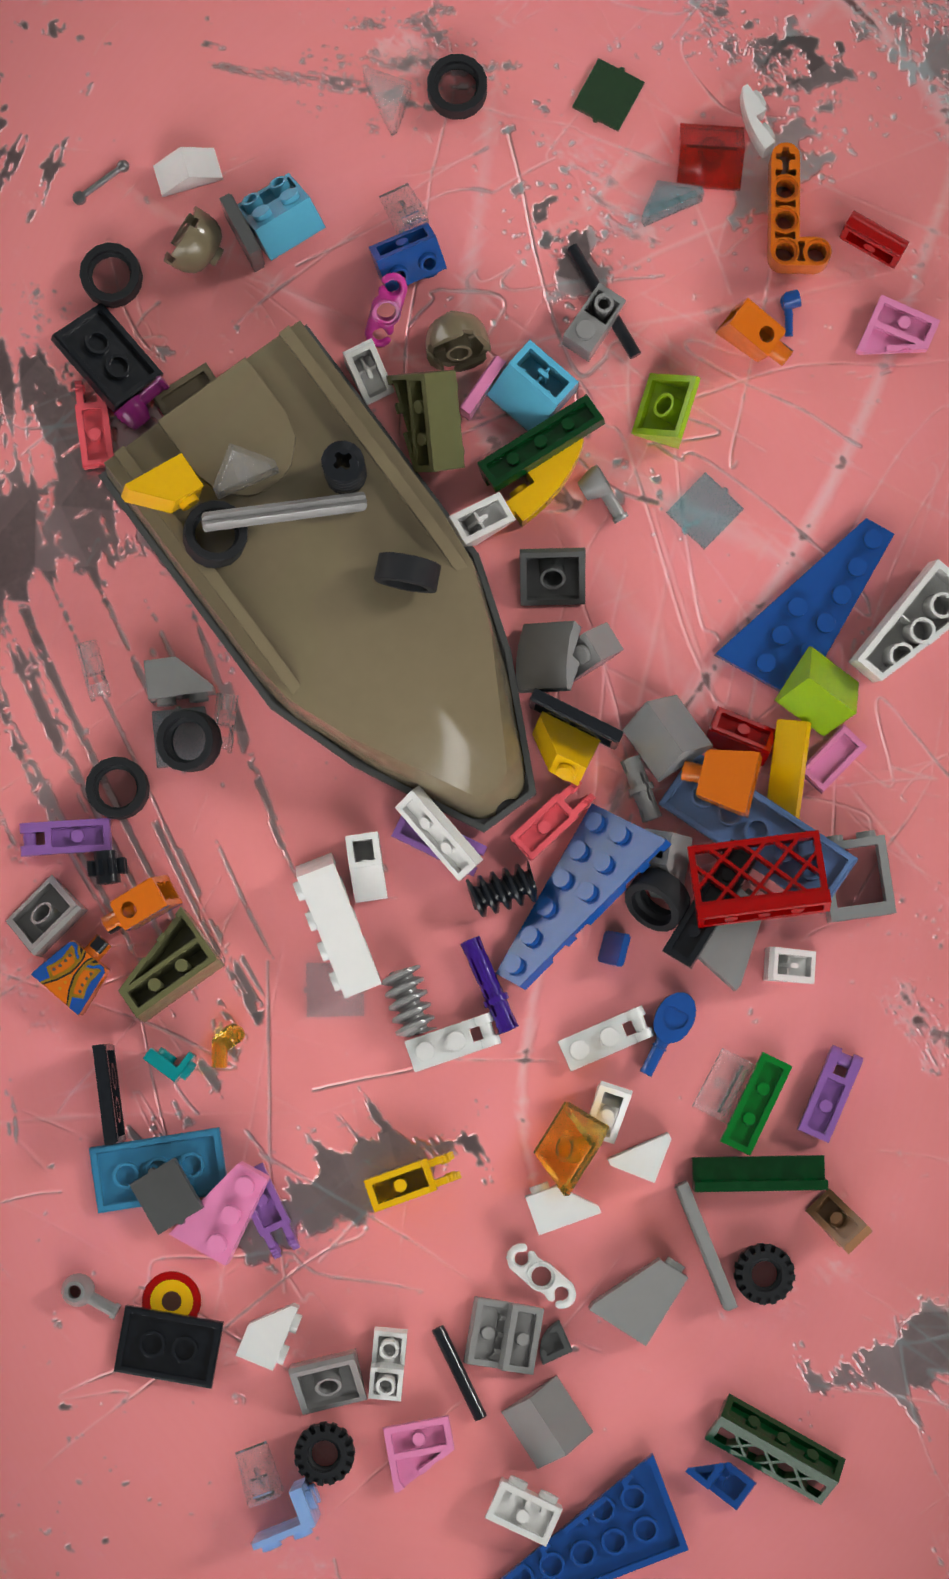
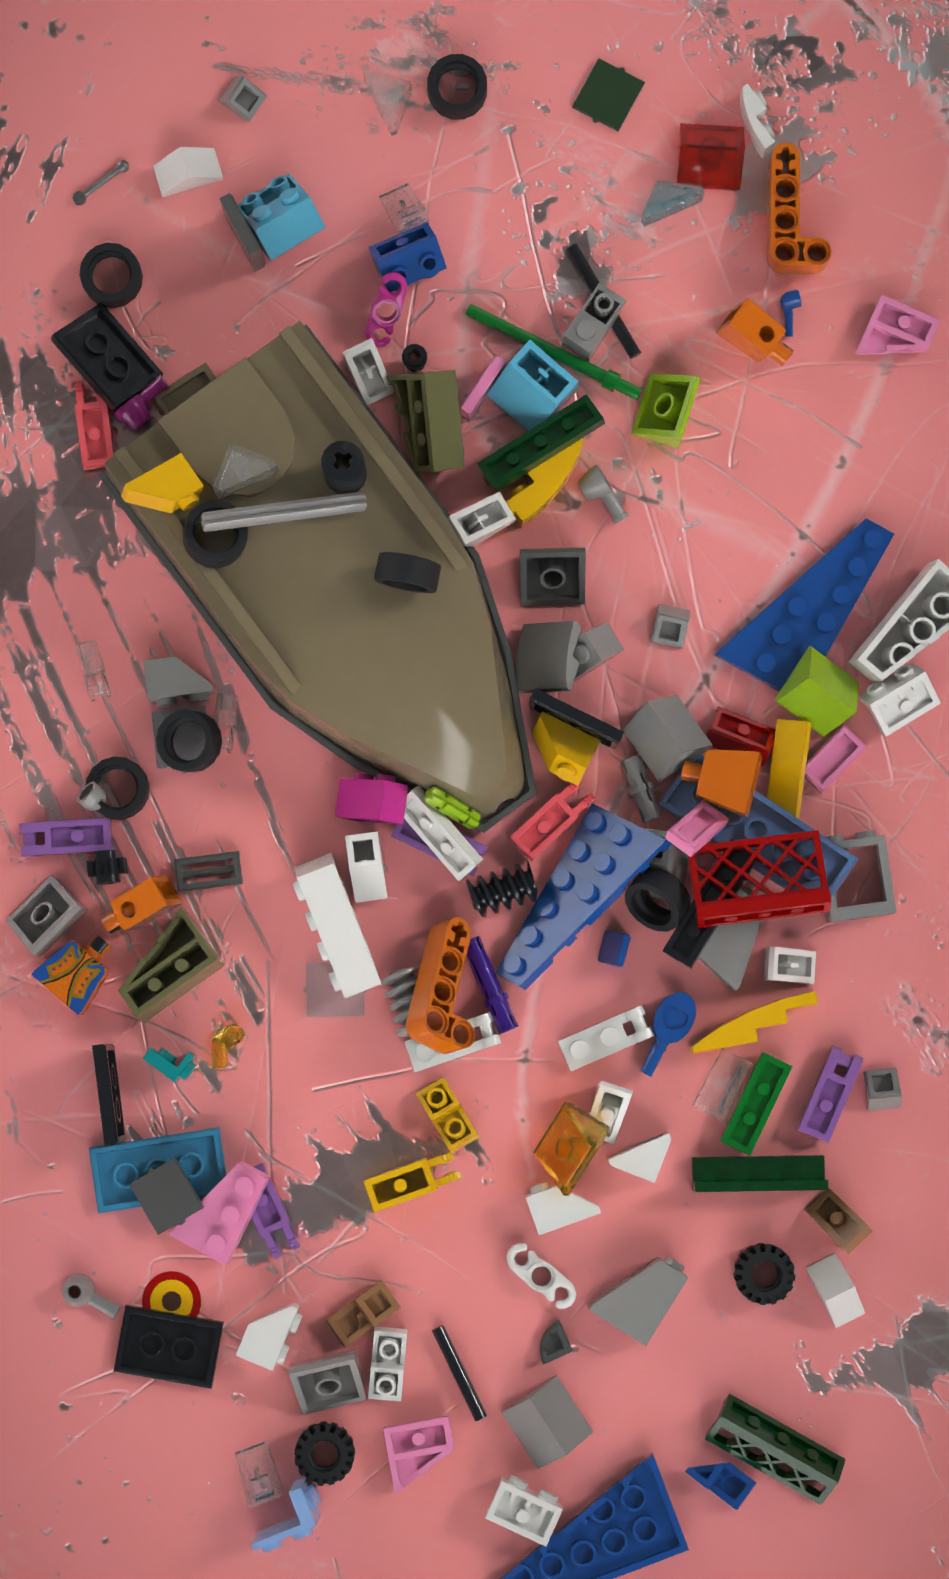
(91, 796): none -> light grey hinge
(196, 243): dark tan cylinder -> none
(236, 868): none -> dark grey tile
(242, 97): none -> light grey slope
(362, 1313): none -> medium nougat slope
(371, 799): none -> dark pink brick
(419, 351): none -> black pin
(436, 987): none -> orange beam
(447, 1115): none -> yellow slope
(452, 807): none -> lime axle
(457, 341): dark tan cylinder -> none
(503, 1335): light grey slope -> none
(609, 379): none -> green bar
(670, 626): none -> light grey slope
(696, 828): none -> bright pink tile
(704, 510): clear light blue piece -> none
(705, 1246): light grey tile -> none
(743, 1028): none -> yellow slope
(836, 1290): none -> white slope
(874, 239): red brick -> none
(882, 1089): none -> light grey slope
(900, 698): none -> white bracket

